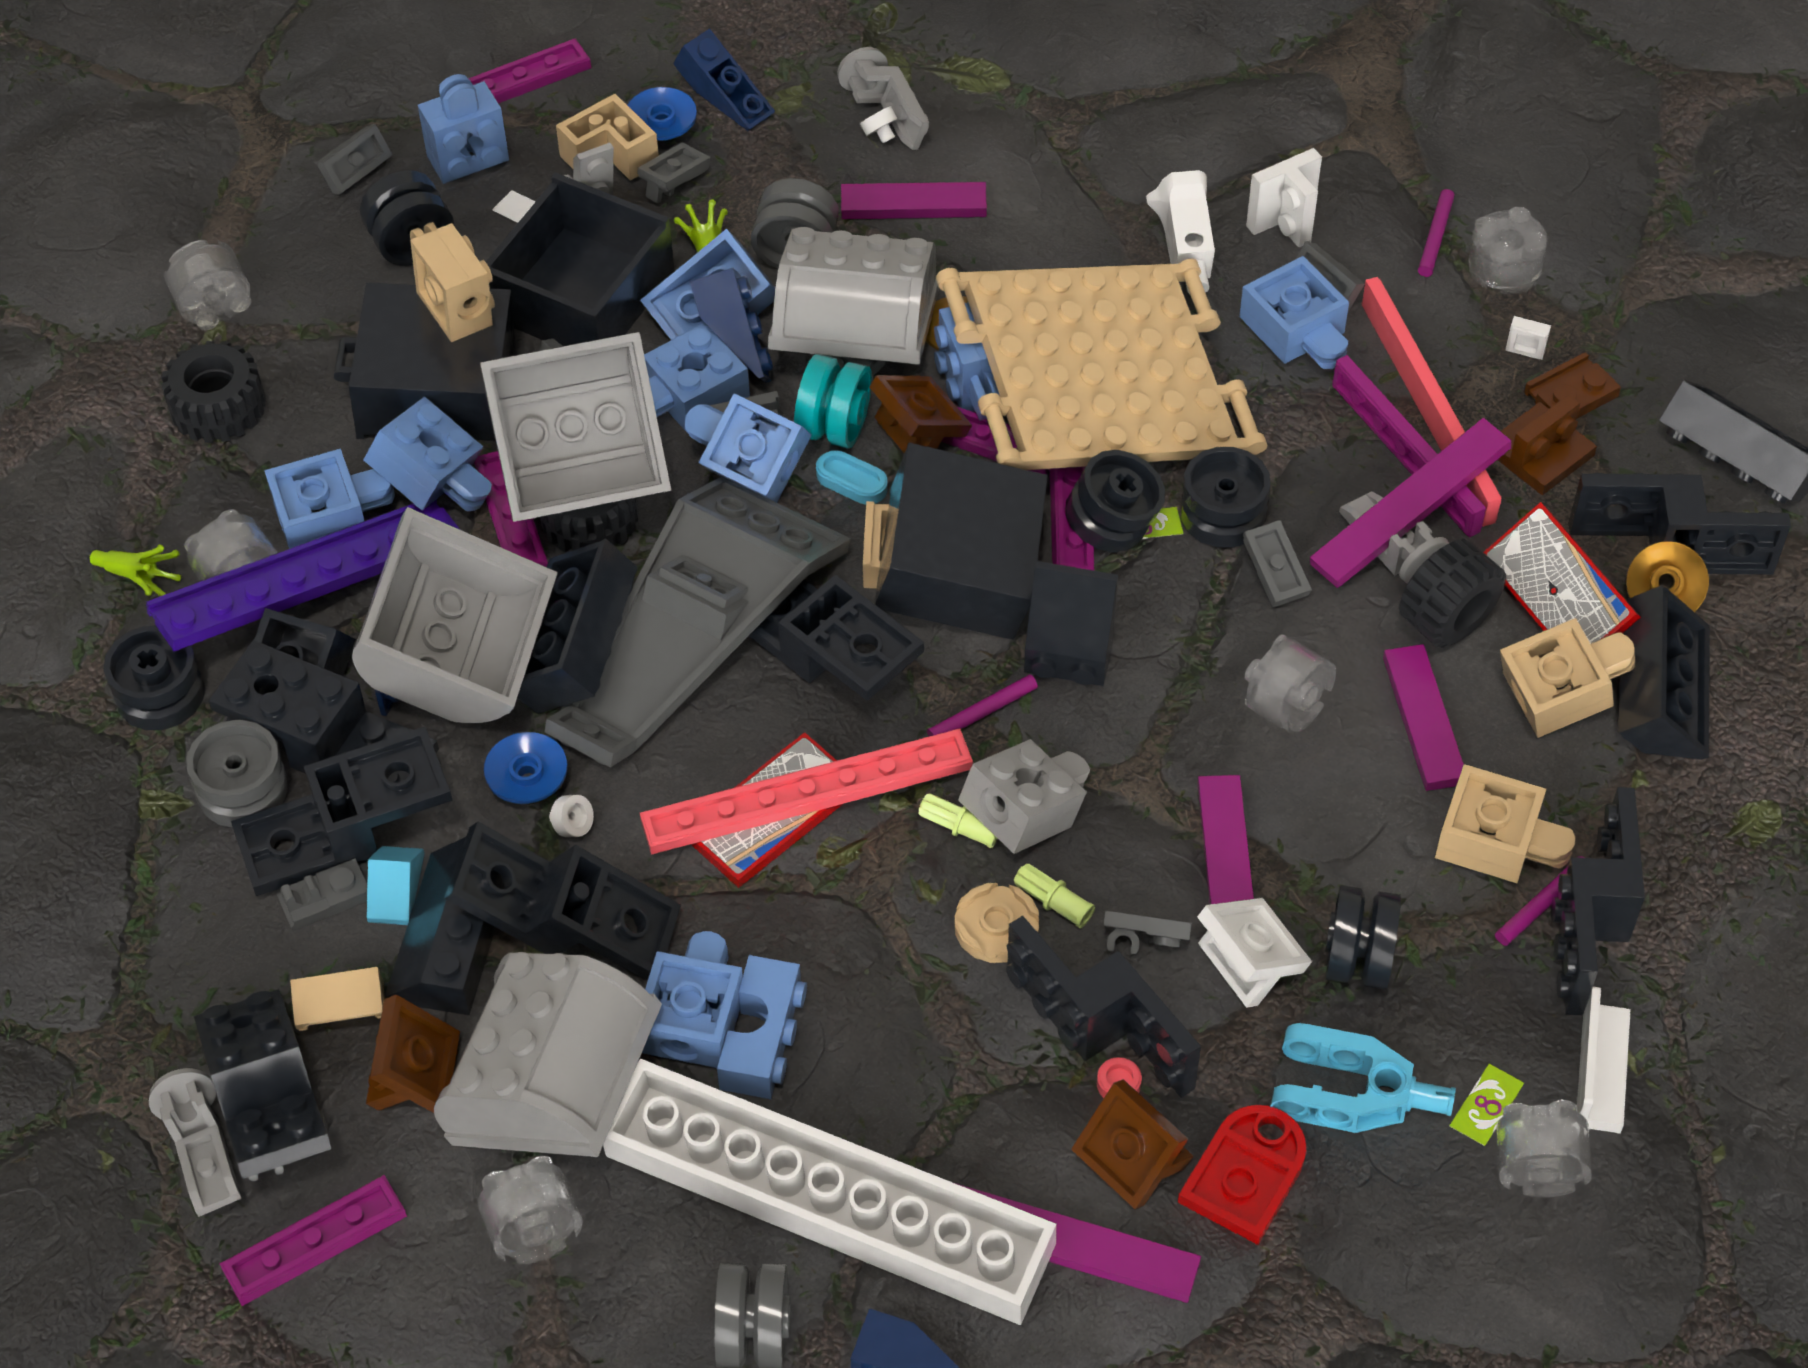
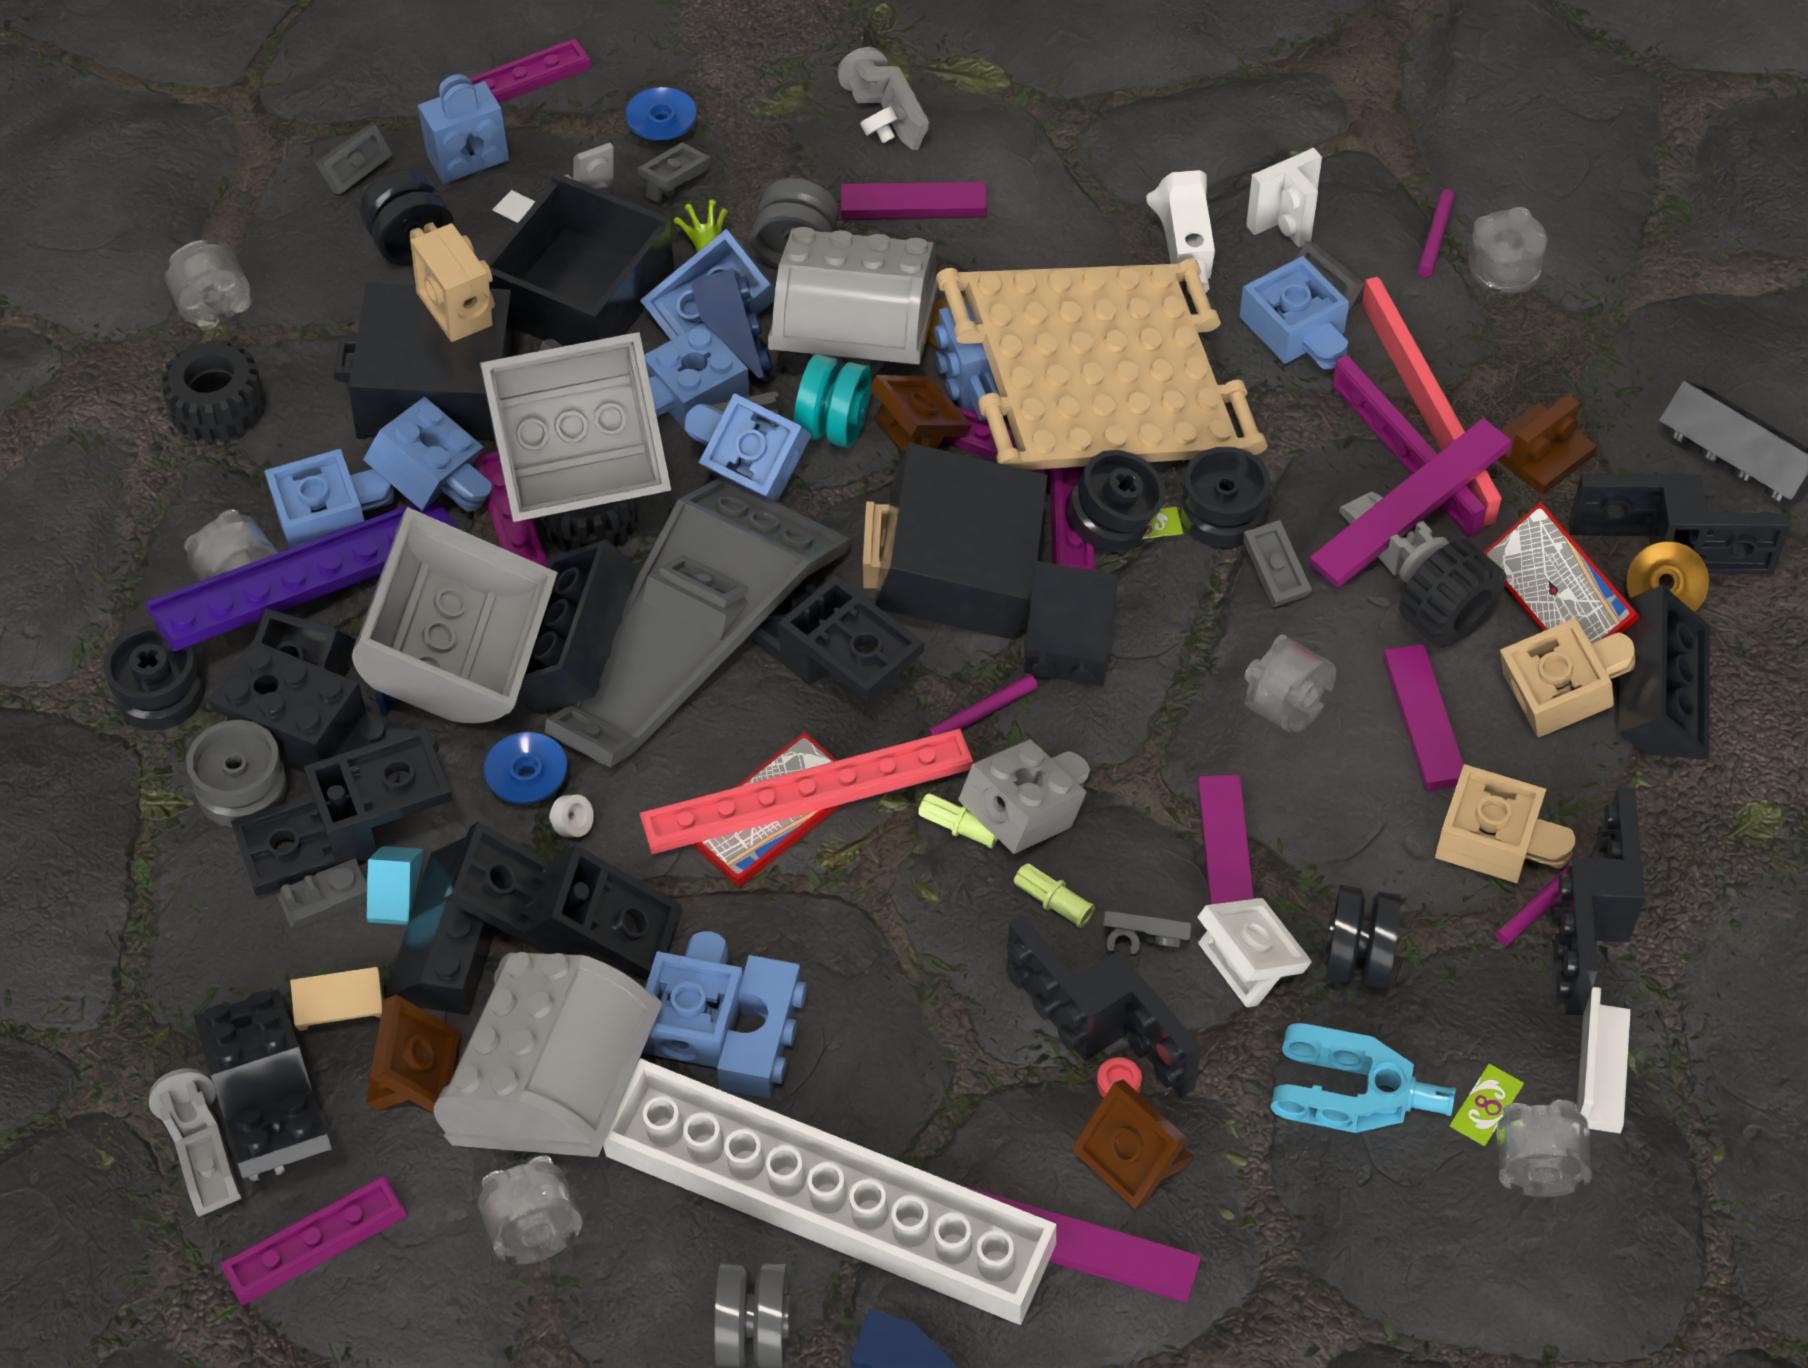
(136, 566): lime piece -> none
(609, 123): tan brick -> none
(722, 81): dark blue slope -> none
(851, 477): medium azure tile -> none
(985, 917): tan tile -> none
(1244, 1174): red tile -> none
(1528, 337): white tile -> none
(1579, 379): reddish brown plate -> none

